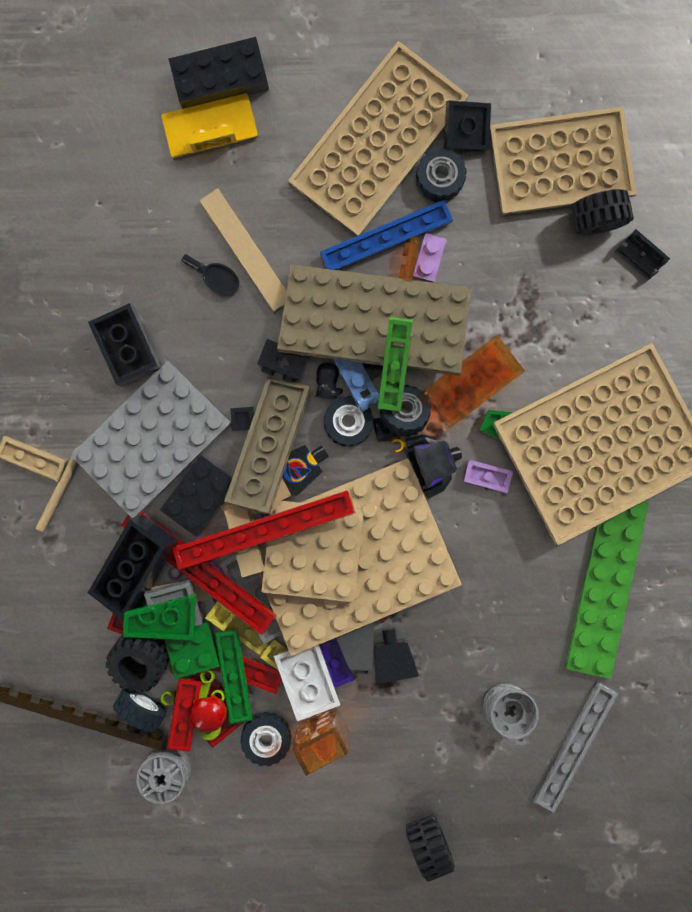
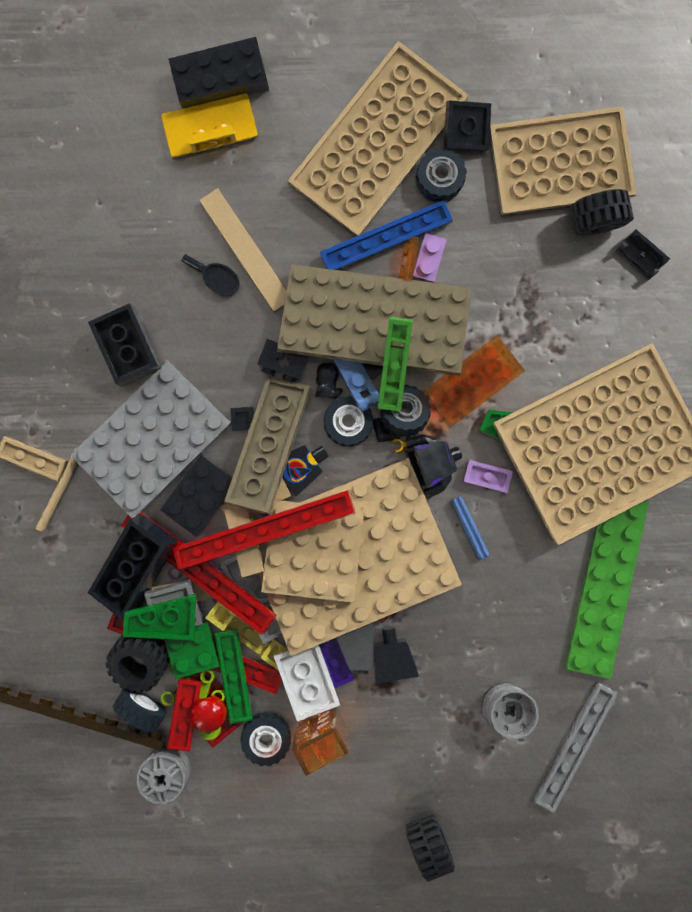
(469, 527): none -> medium blue axle

